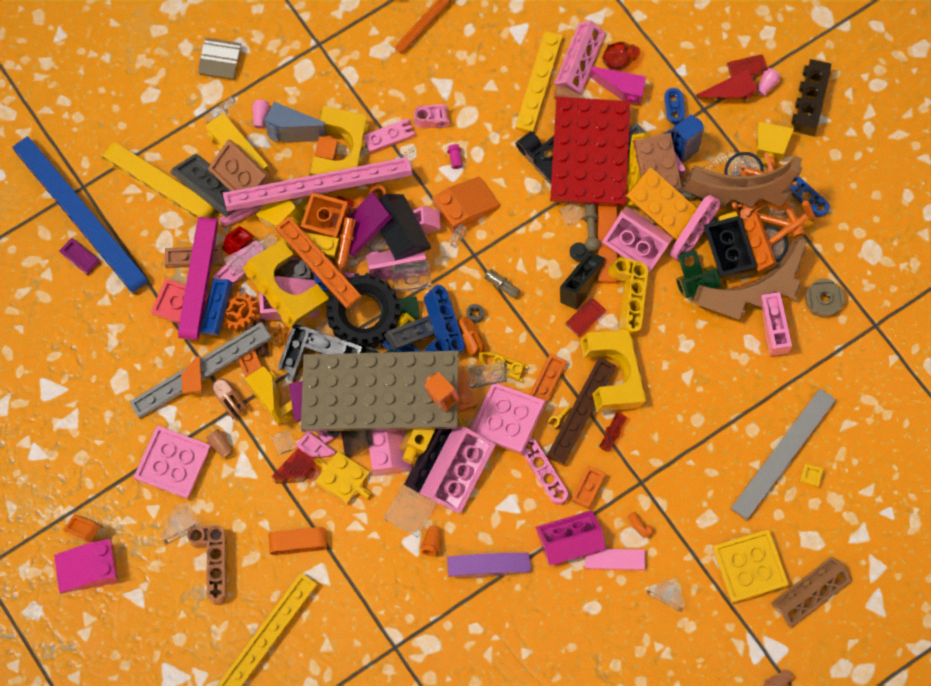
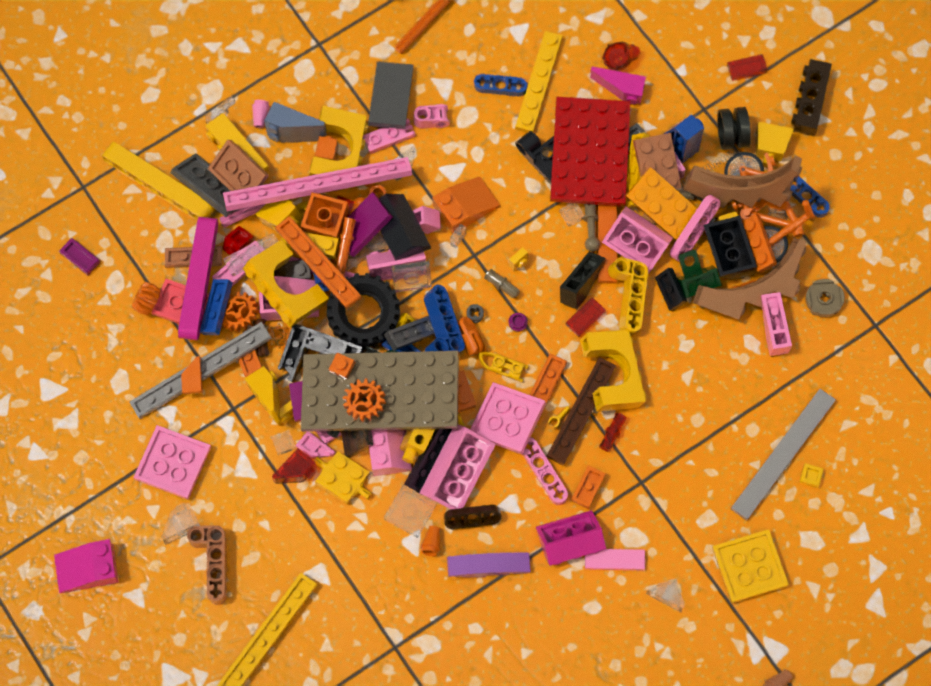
(80, 215): blue beam -> none
(81, 528): orange tile -> none
(146, 298): none -> orange gear
(219, 58): dark tan slope -> none
(219, 443): nougat cone -> none
(226, 393): nougat arm -> none
(297, 541): orange beam -> none
(341, 365): none -> orange plate
(369, 394): none -> orange gear
(391, 95): none -> dark grey tile
(410, 306): dark green slope -> none
(441, 391): orange brick -> none
(455, 156): dark pink pin -> none
(465, 512): none -> dark brown beam
(487, 374): clear plate -> none
(496, 78): none -> blue beam
(518, 259): none -> yellow plate
(518, 322): none -> magenta plate
(563, 91): nougat cone -> none
(577, 53): bright pink fence -> none
(578, 251): pearl dark grey plate -> none
(638, 526): orange arm -> none
(671, 289): none -> black plate
(674, 107): blue plate -> none
(732, 88): red slope -> none
(733, 128): none -> pearl dark grey wheel
(768, 81): bright pink cone -> none
(795, 596): medium nougat fence -> none

